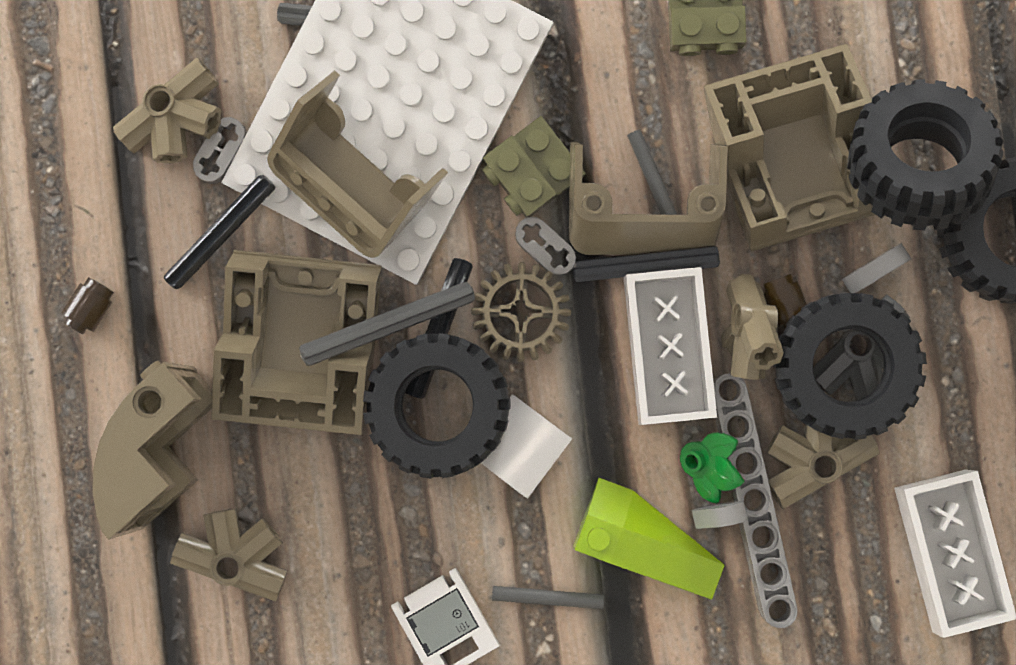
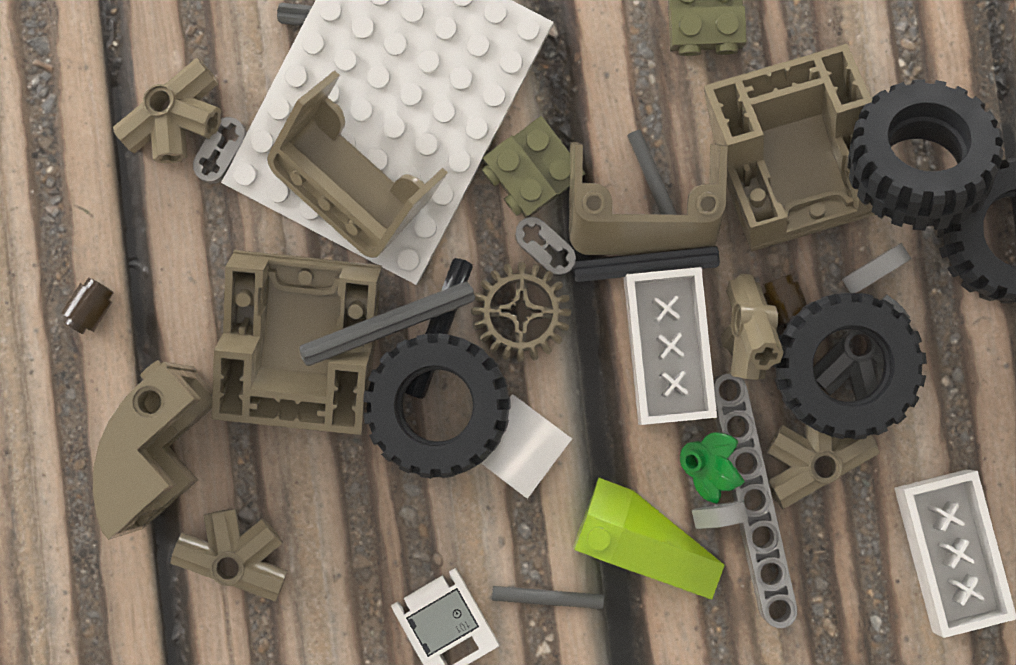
(219, 232): black axle -> none

